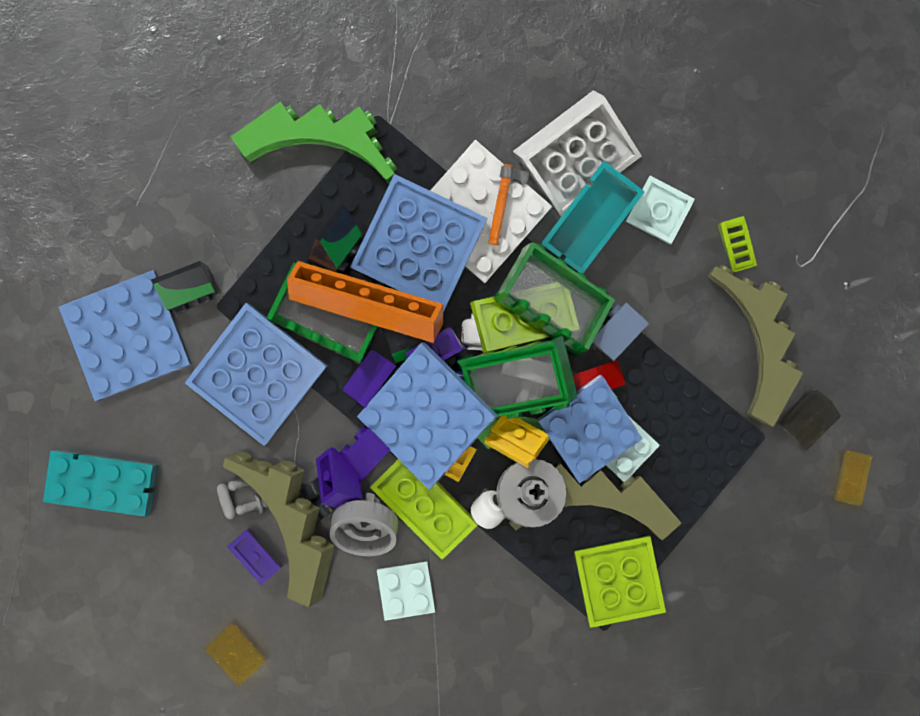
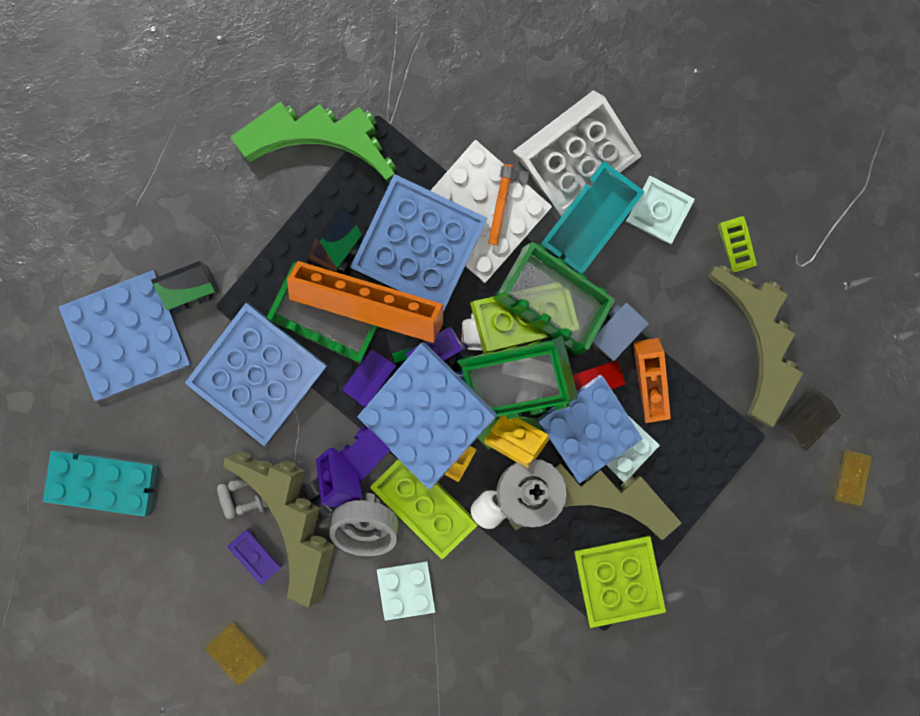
(652, 379): none -> orange slope

